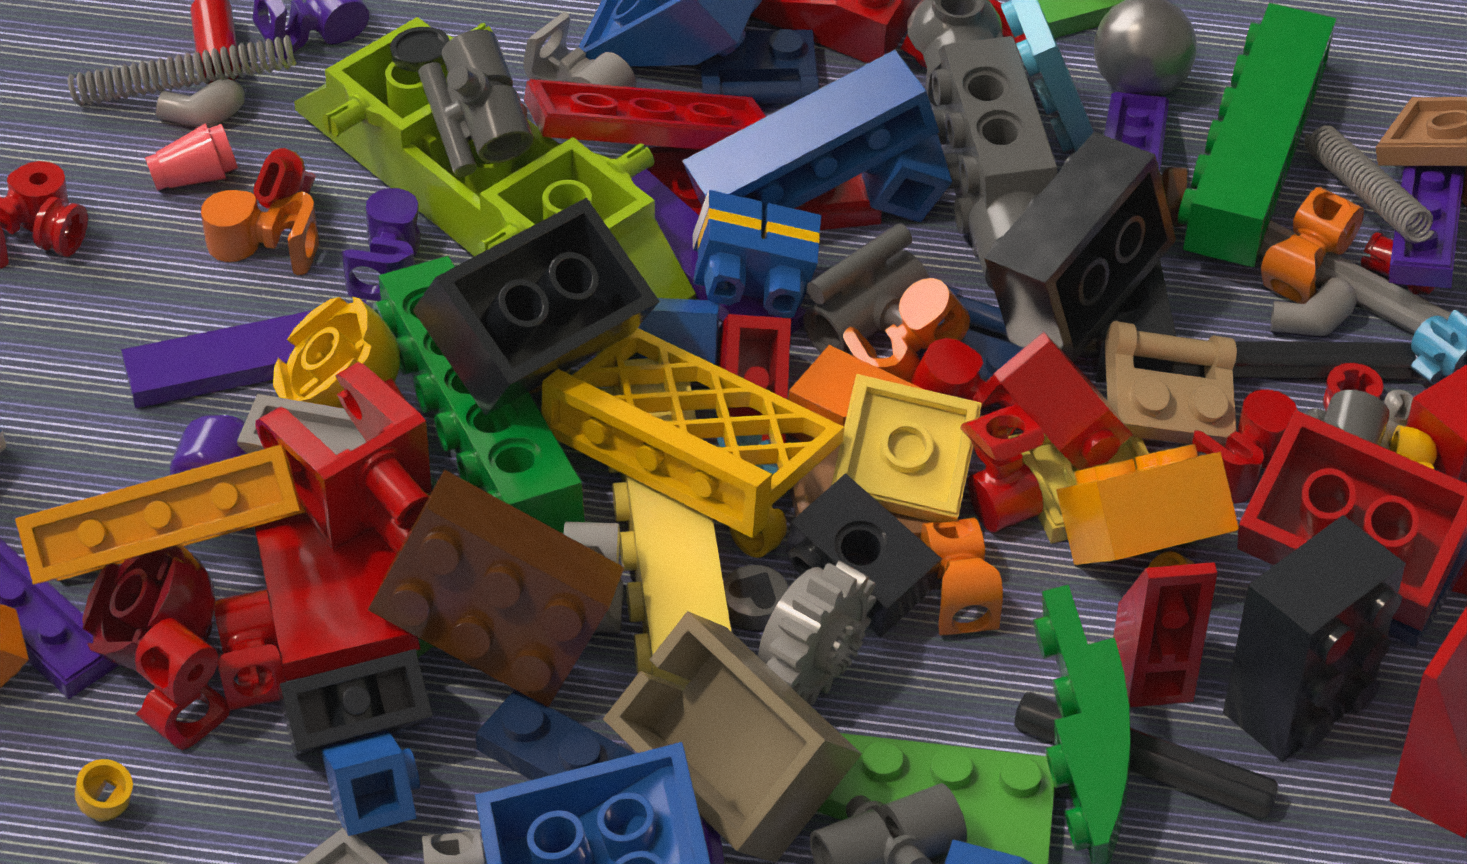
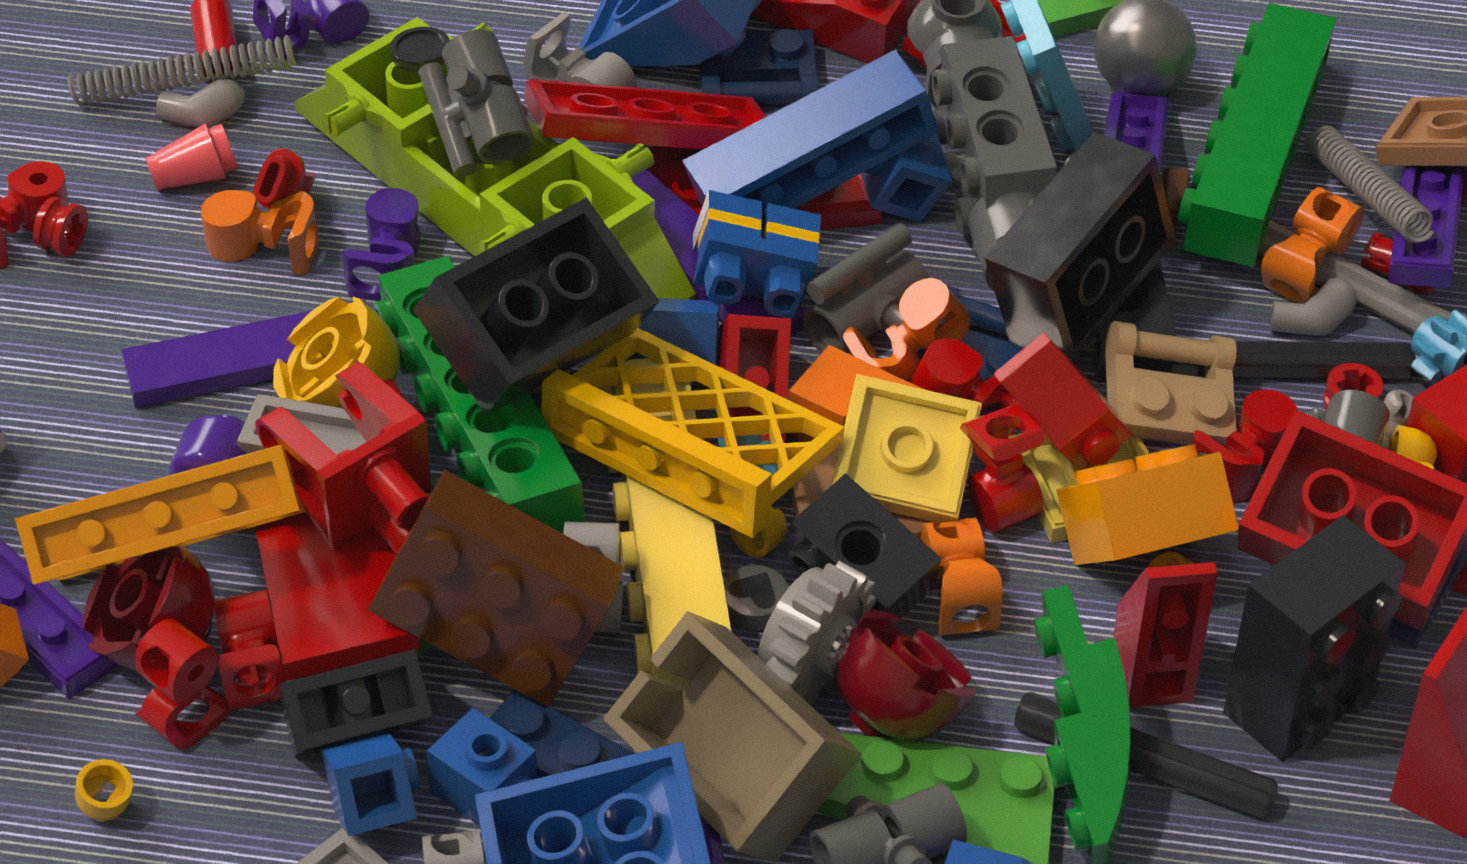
(476, 759): none -> blue brick
(899, 681): none -> dark red cylinder

